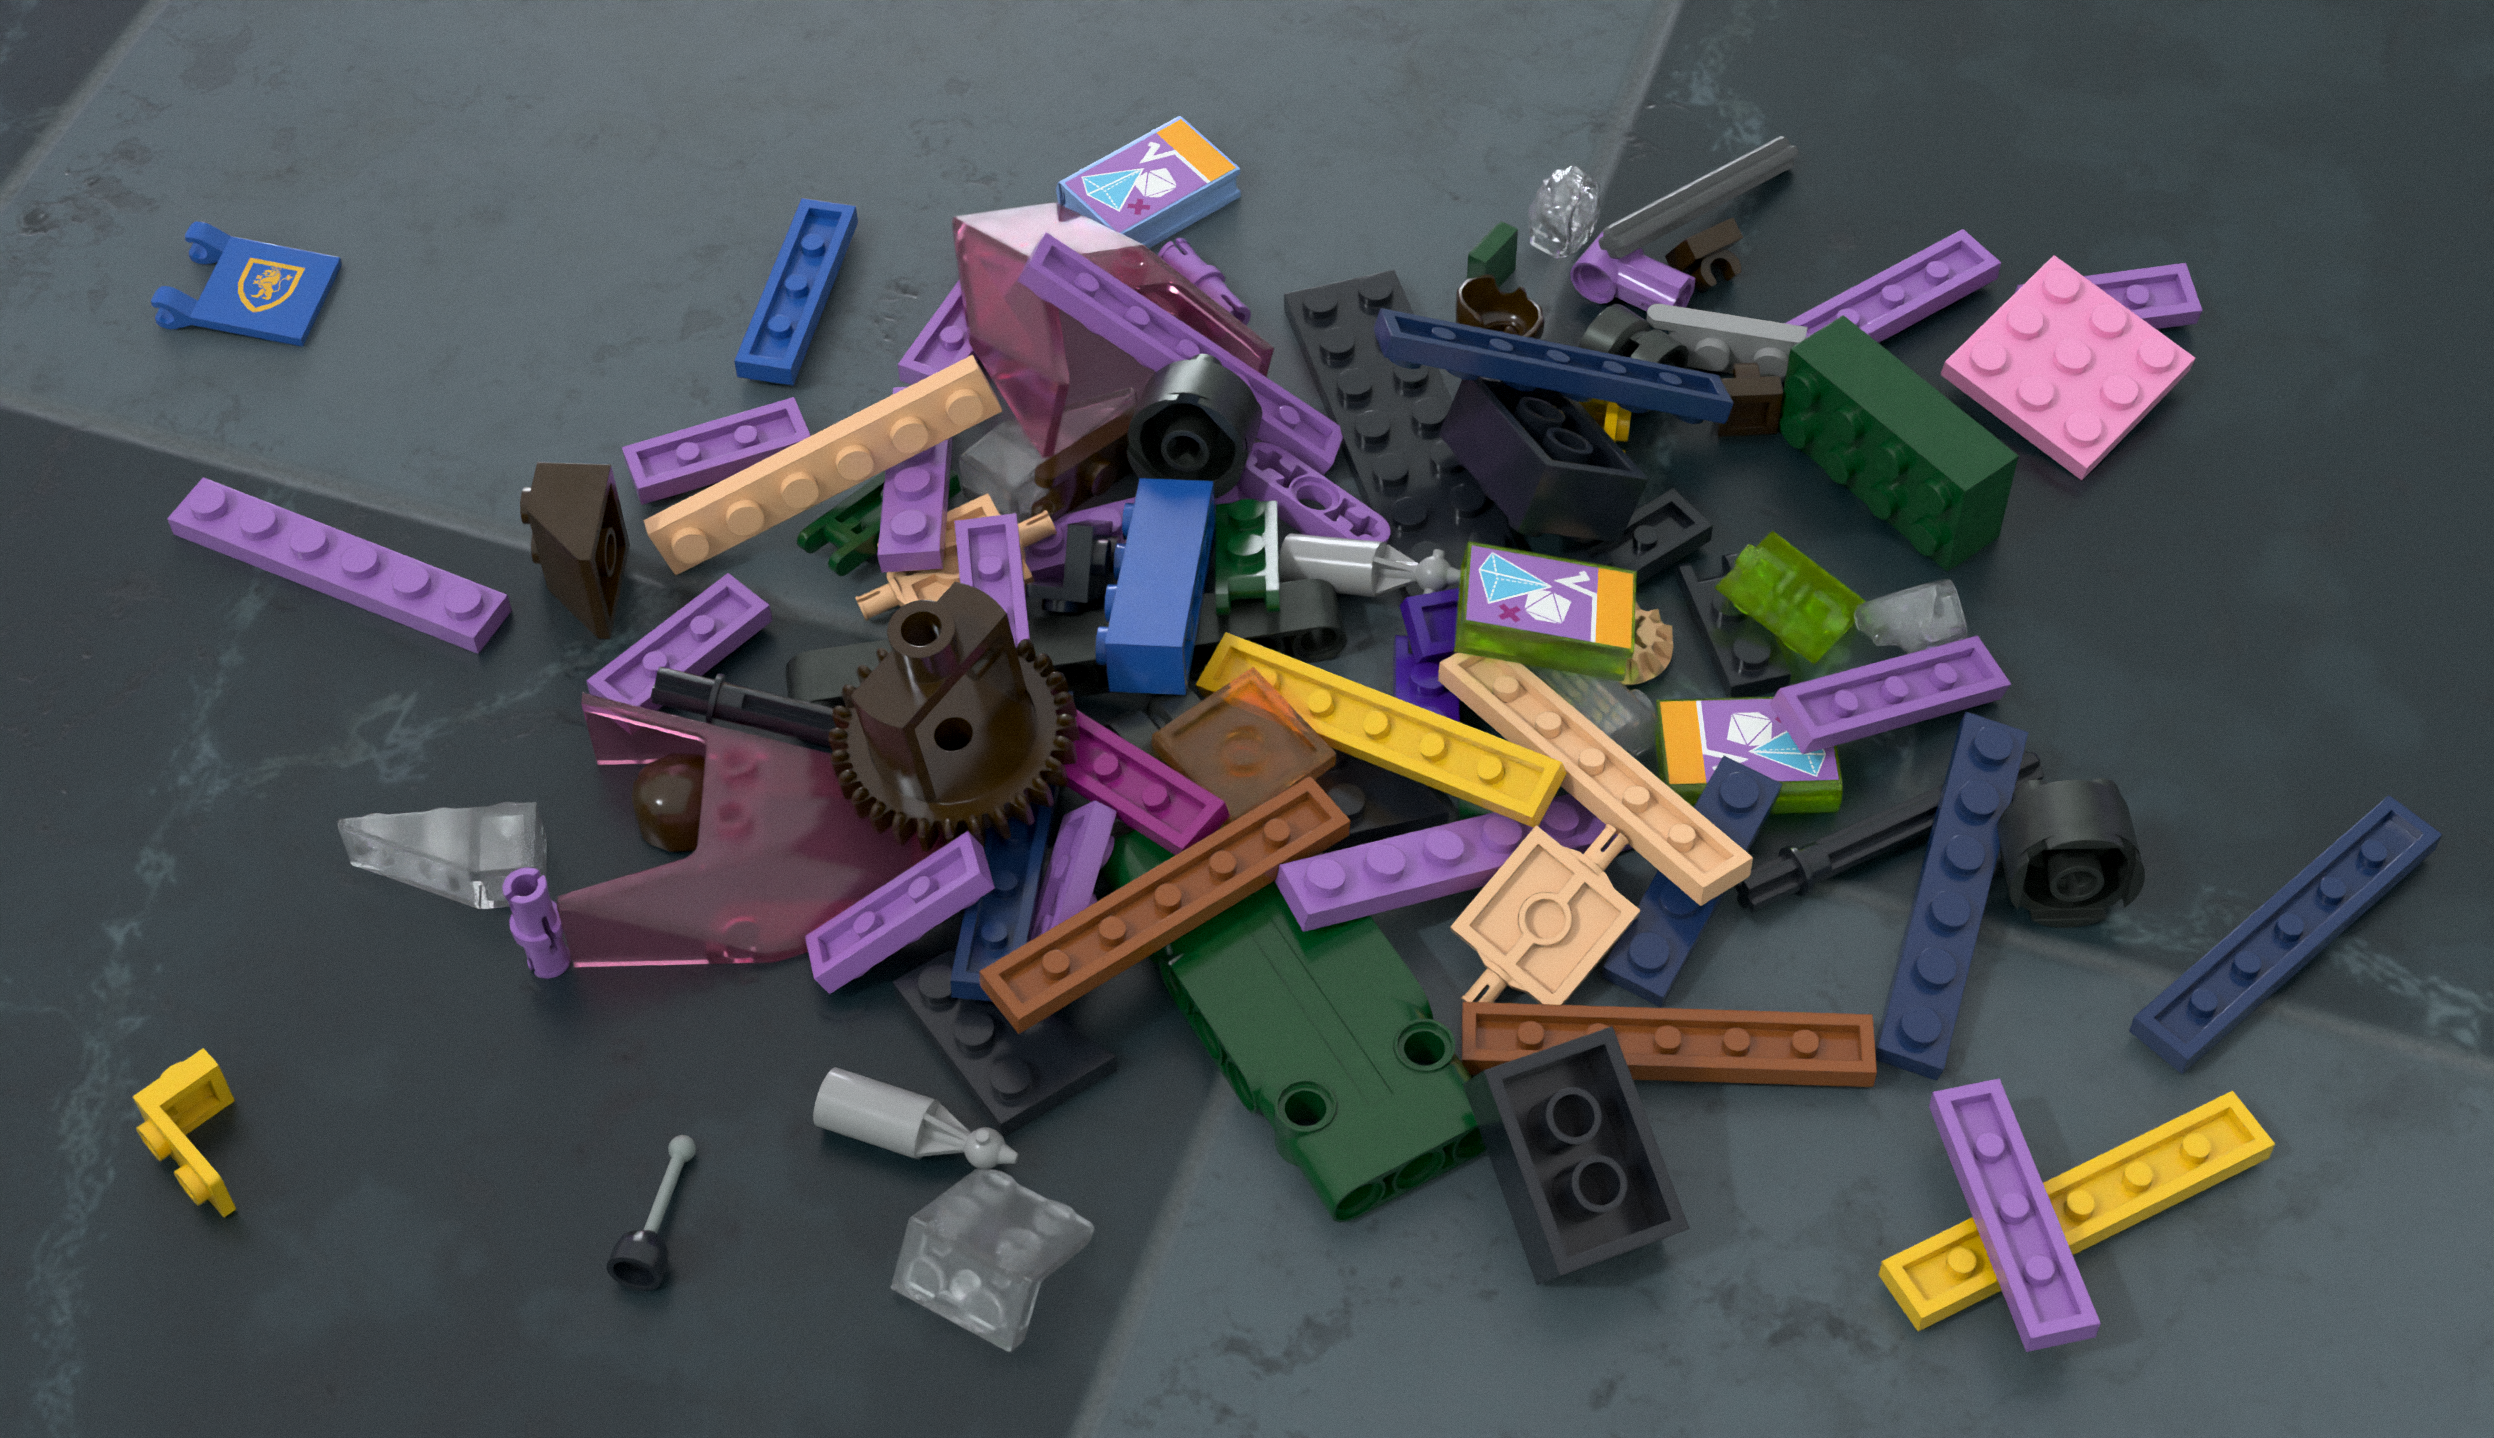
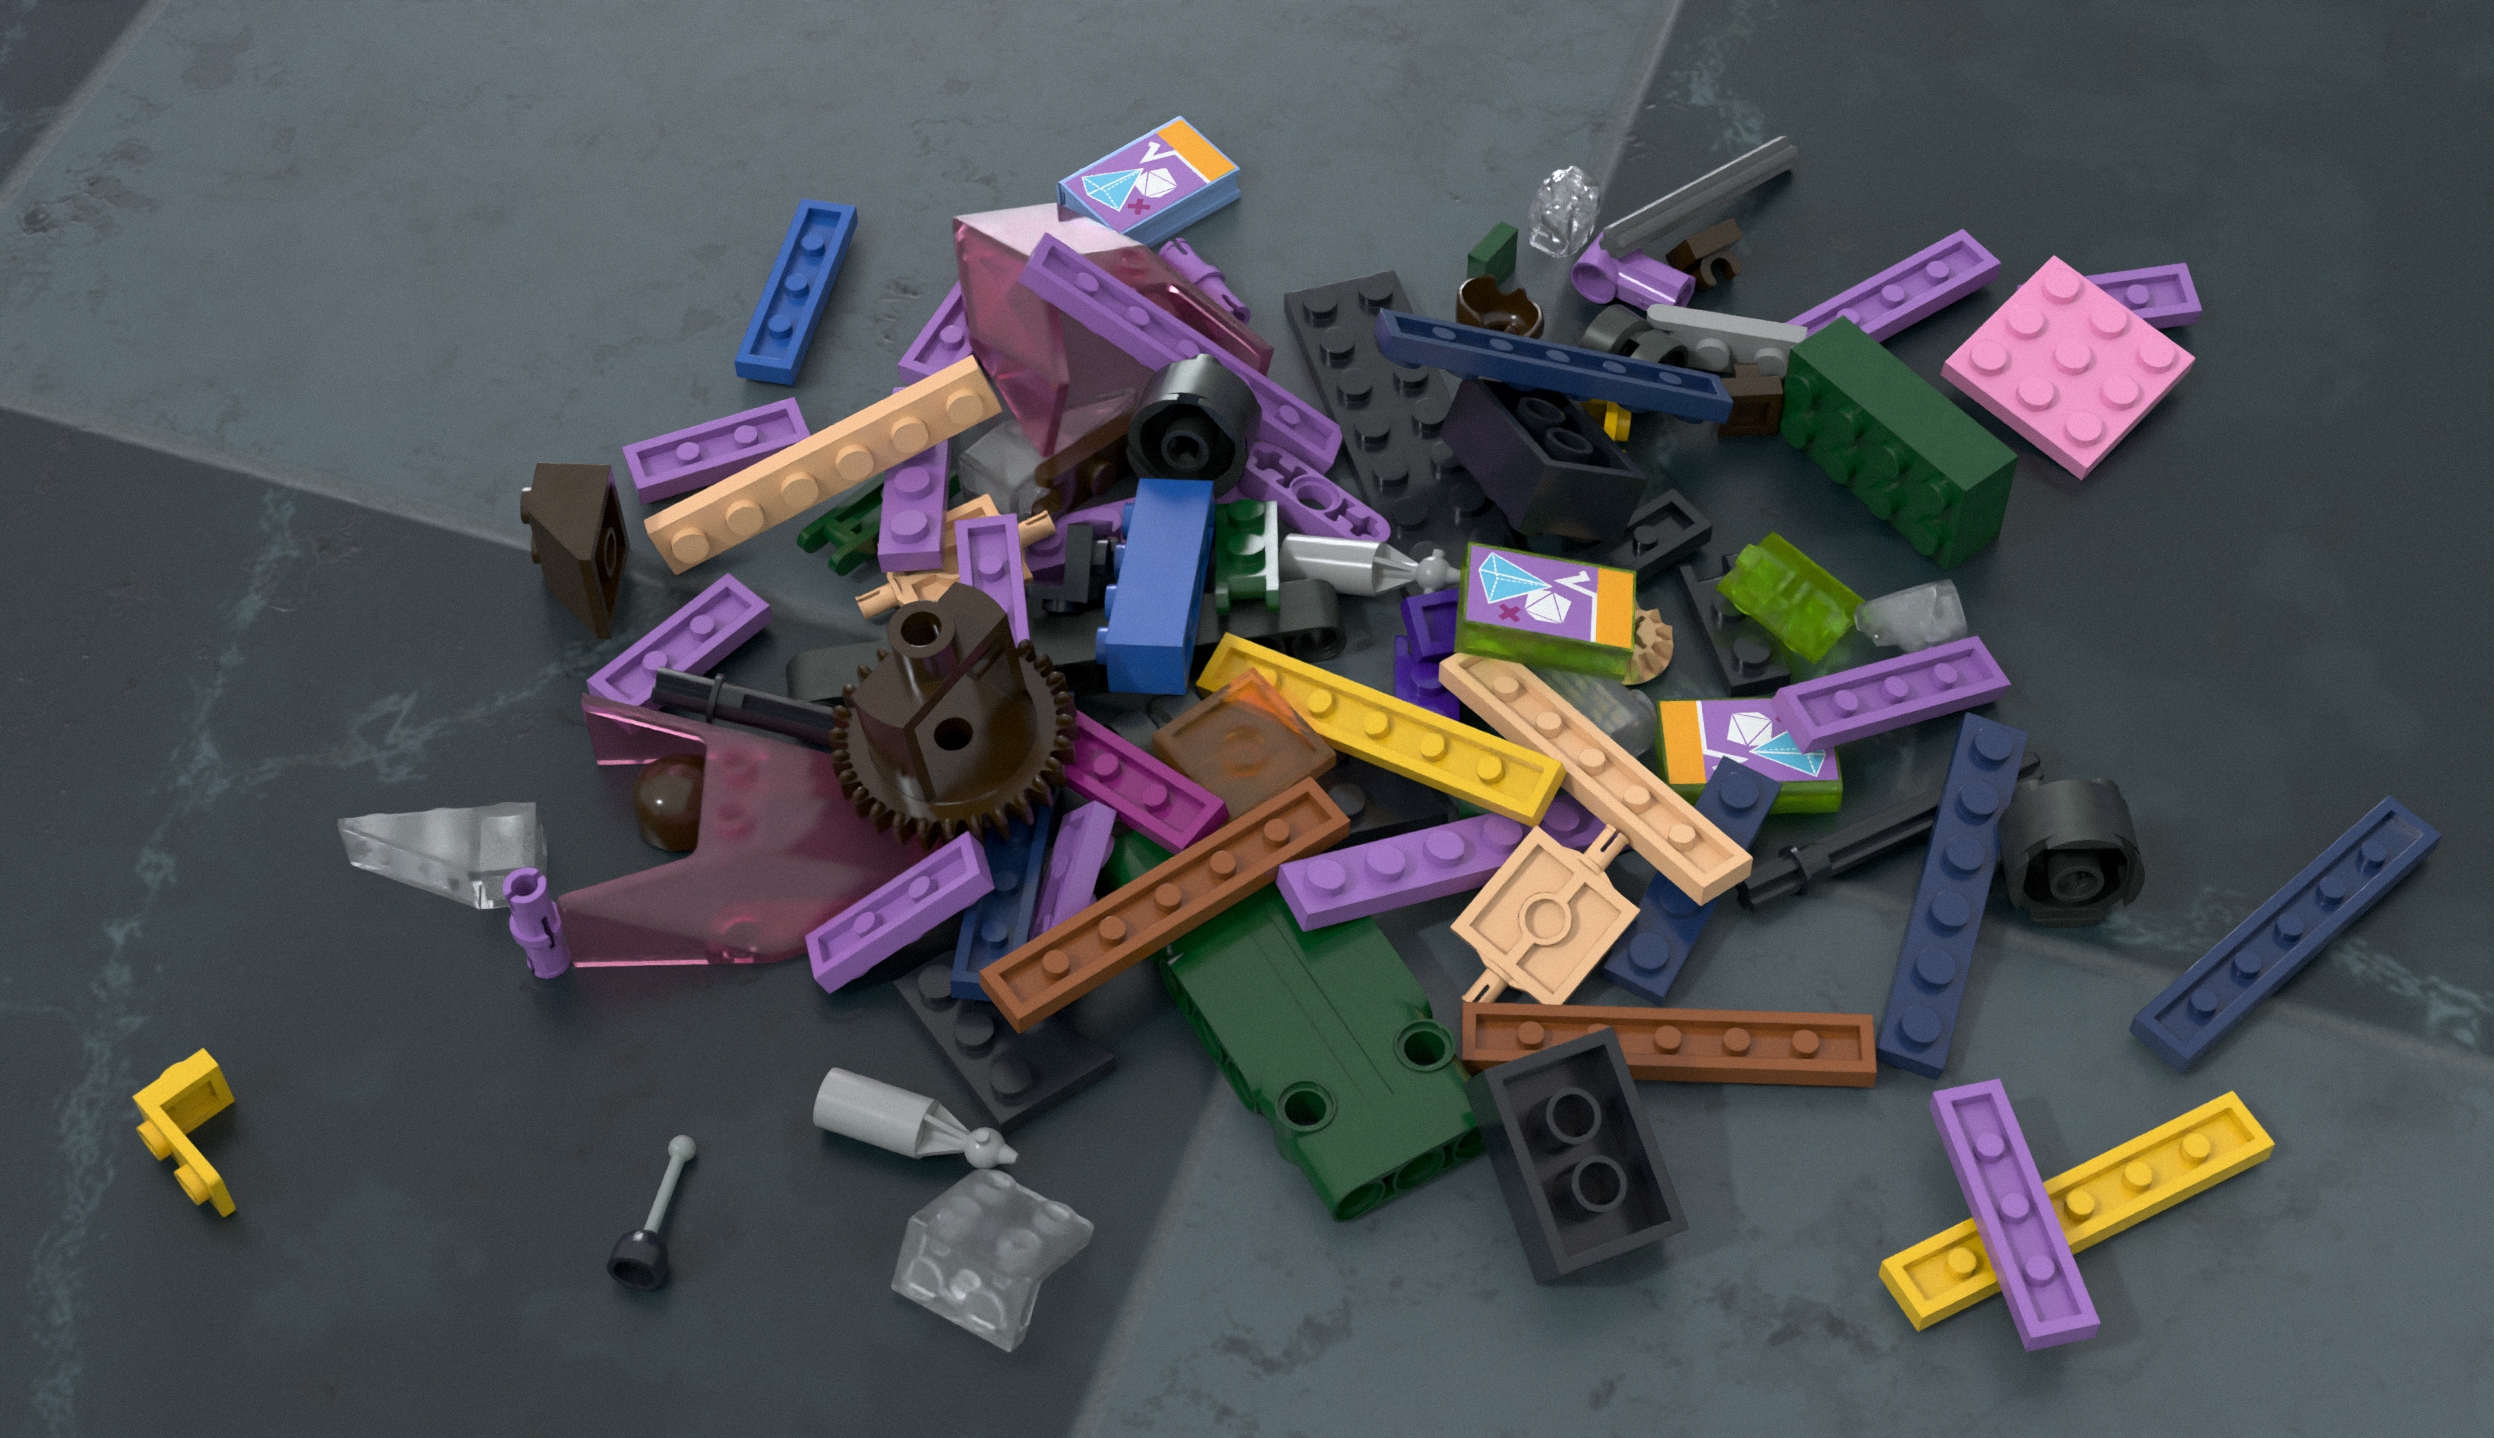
(252, 290): blue flag -> none
(340, 565): medium lavender plate -> none

